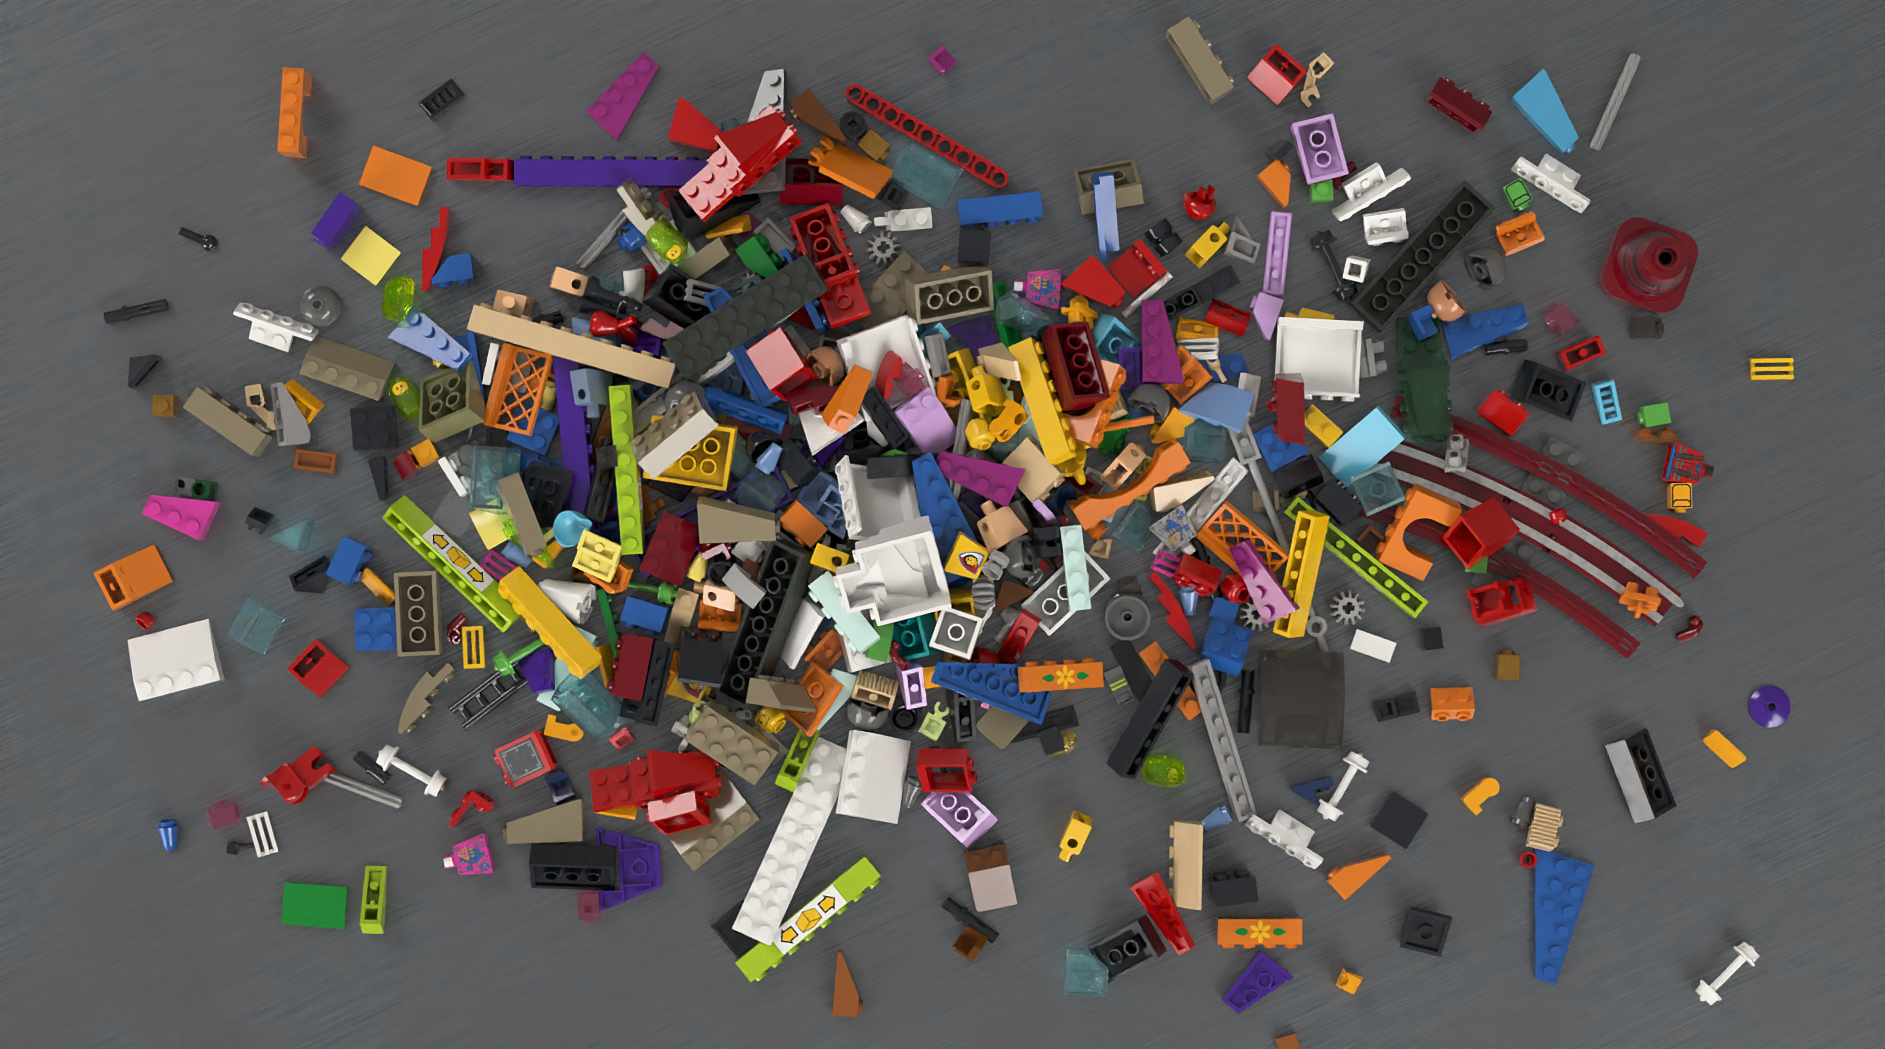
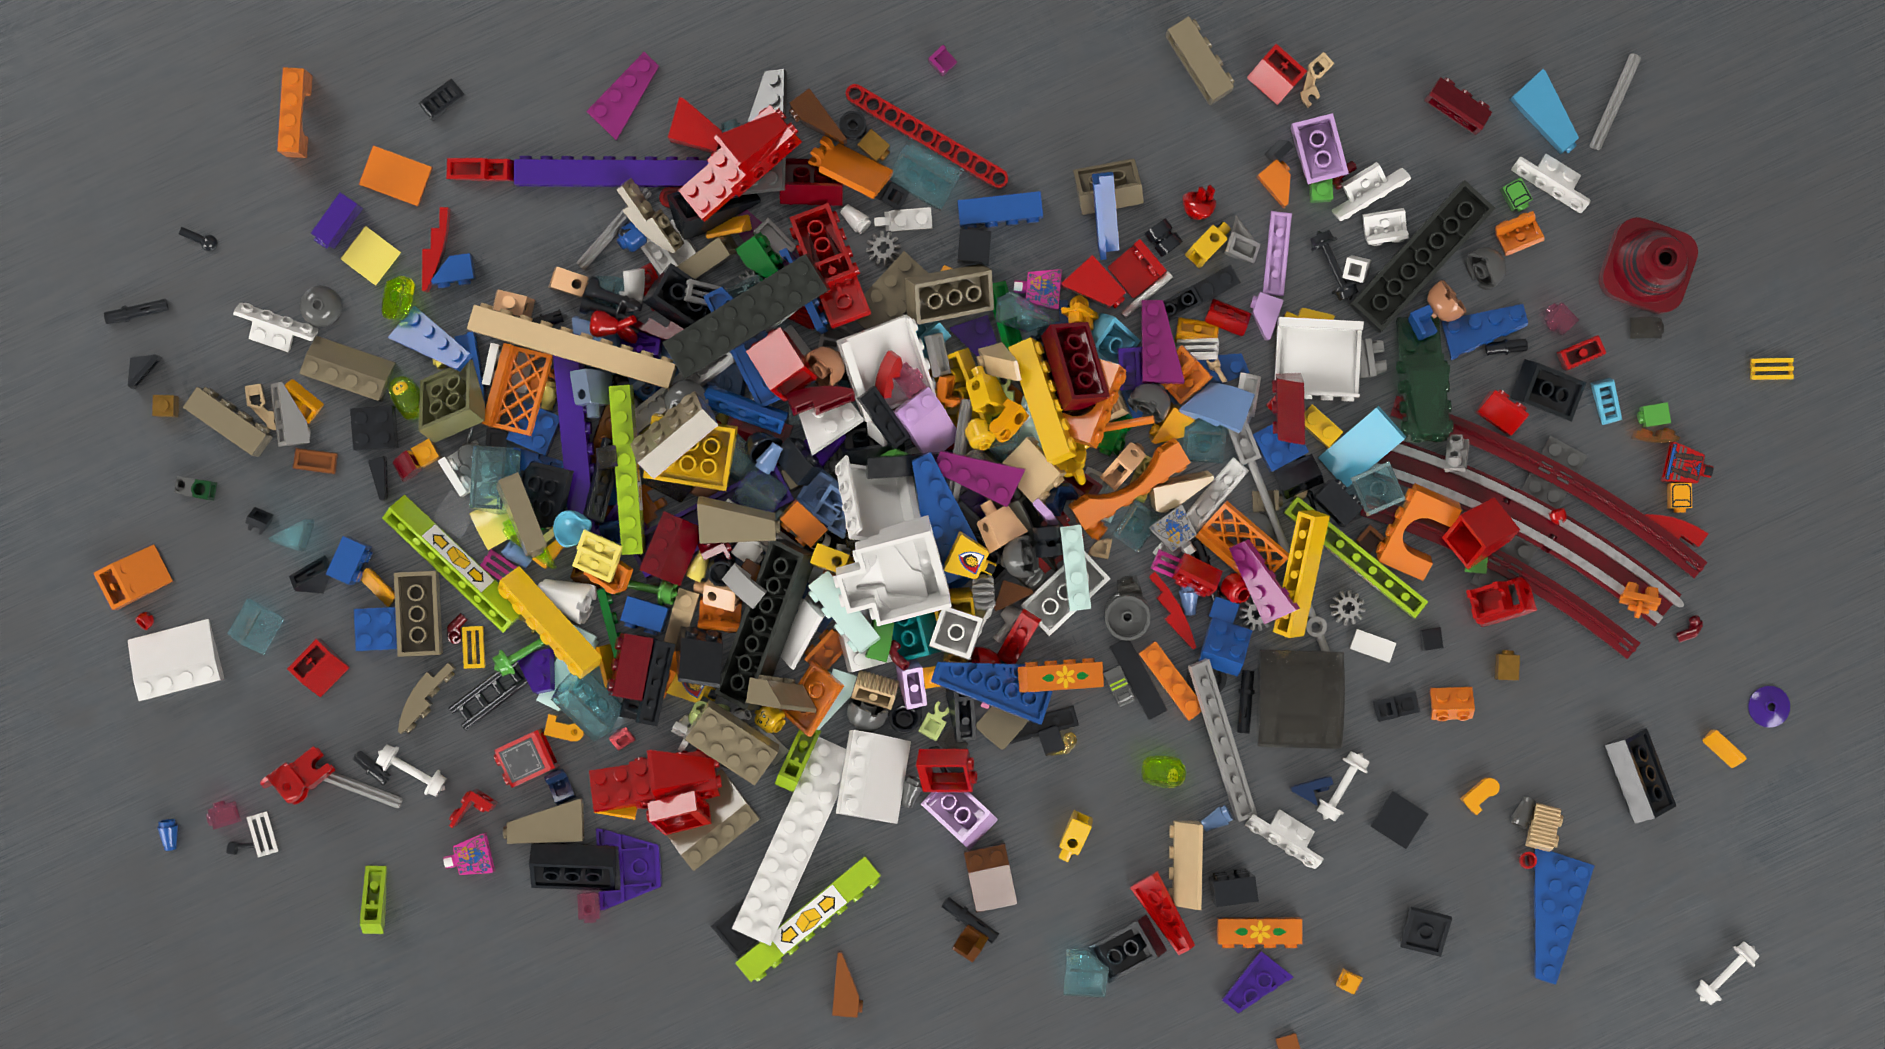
(182, 514): dark pink wedge -> none
(314, 905): green tile -> none
(667, 242): clear neon green piece -> none
(847, 400): orange slope -> none
(995, 565): light grey wheel -> none
(1150, 718): black brick -> none
(1352, 876): orange slope -> none

